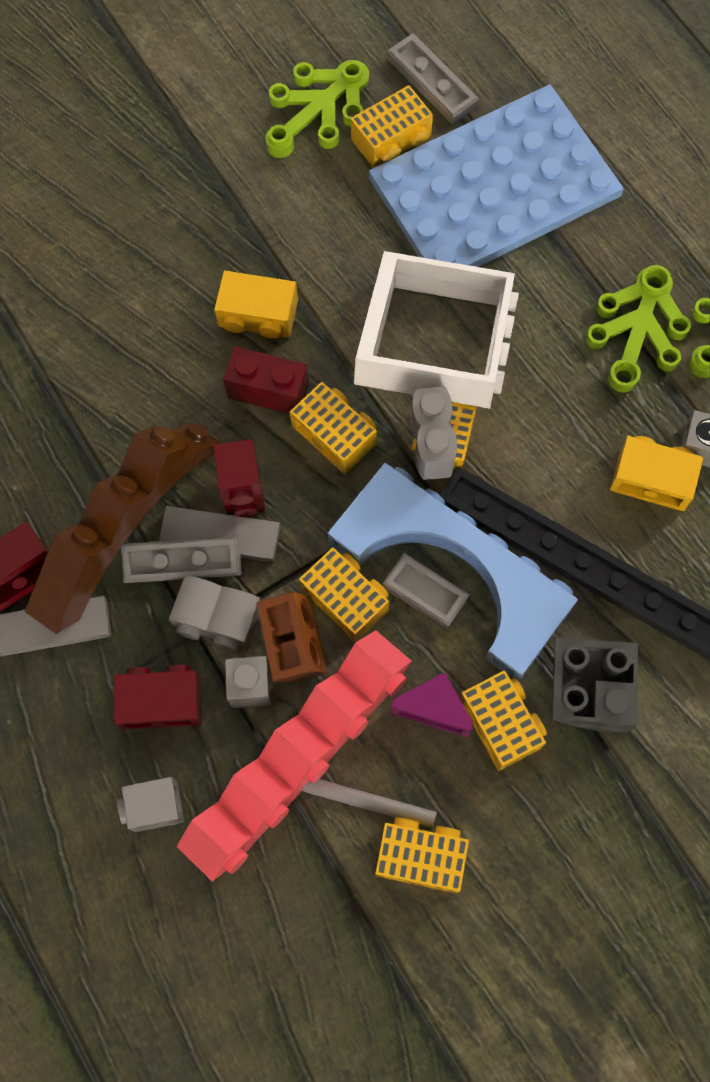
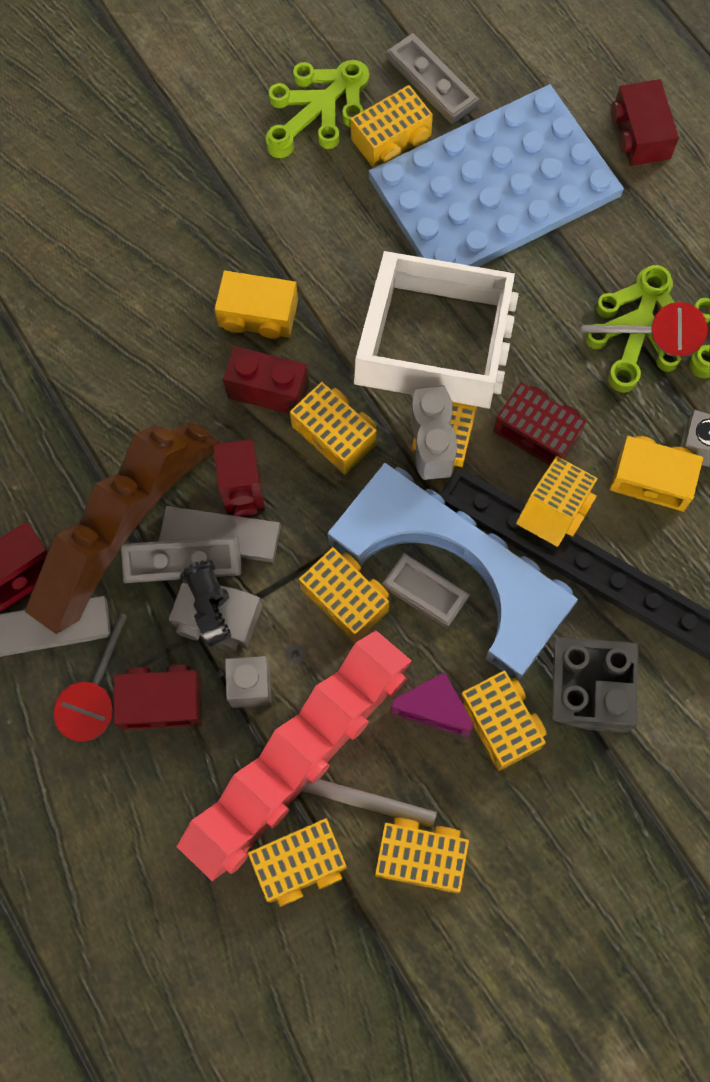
(85, 707): none -> red piece
(150, 805): light grey brick -> none
(208, 598): none -> black connector
(292, 637): dark orange brick -> none
(298, 862): none -> yellow brick
(539, 424): none -> dark red brick
(558, 502): none -> yellow brick
(644, 122): none -> dark red brick
(676, 329): none -> red piece

